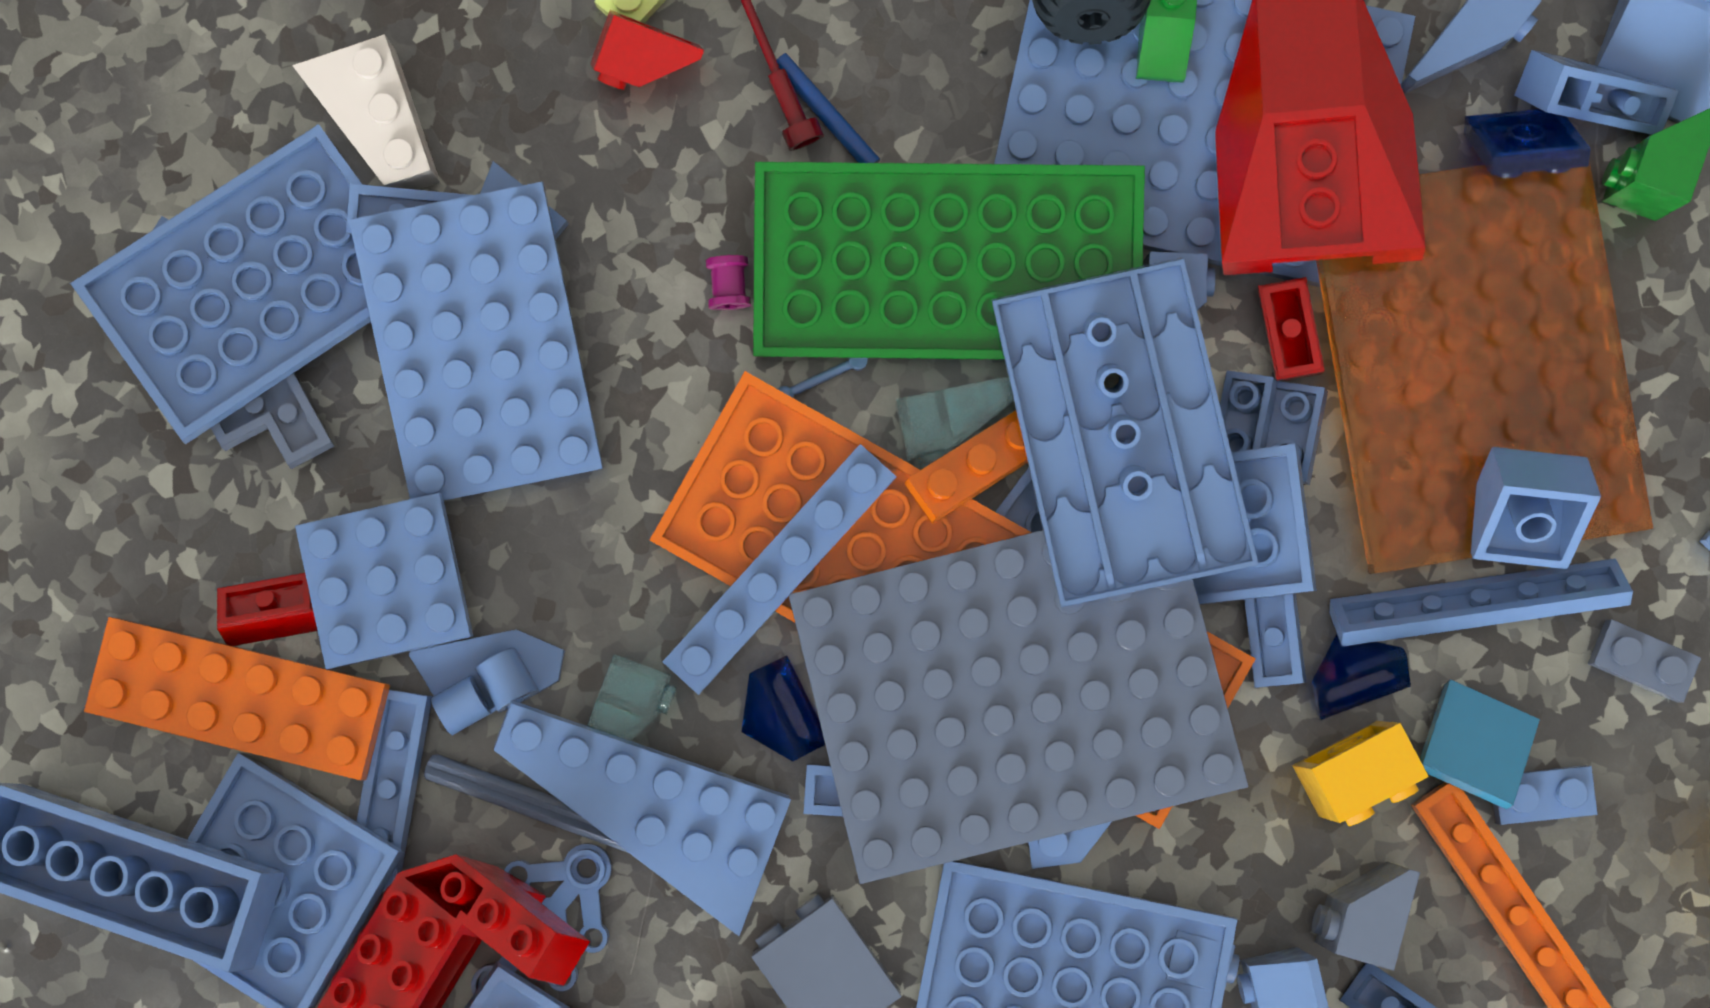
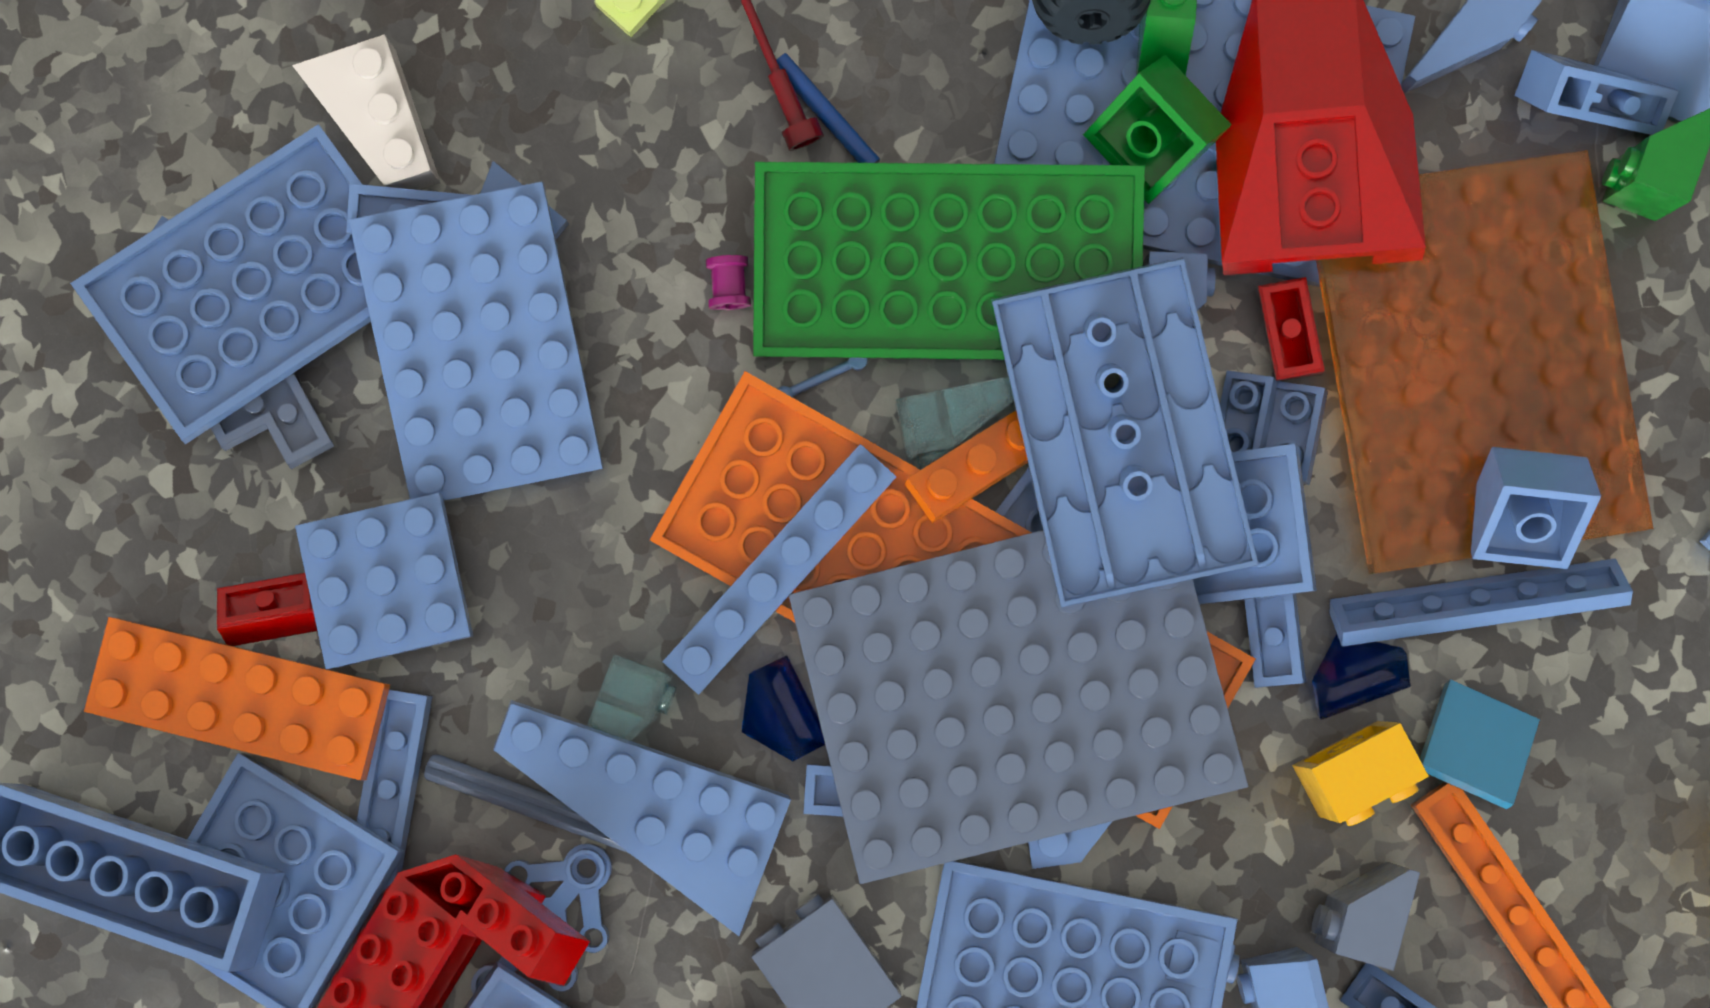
(485, 674): medium blue panel -> none
(639, 52): red slope -> none
(1158, 124): none -> green slope
(1526, 142): clear blue plate -> none
(1551, 796): medium blue plate -> none
(1644, 660): sand blue plate -> none

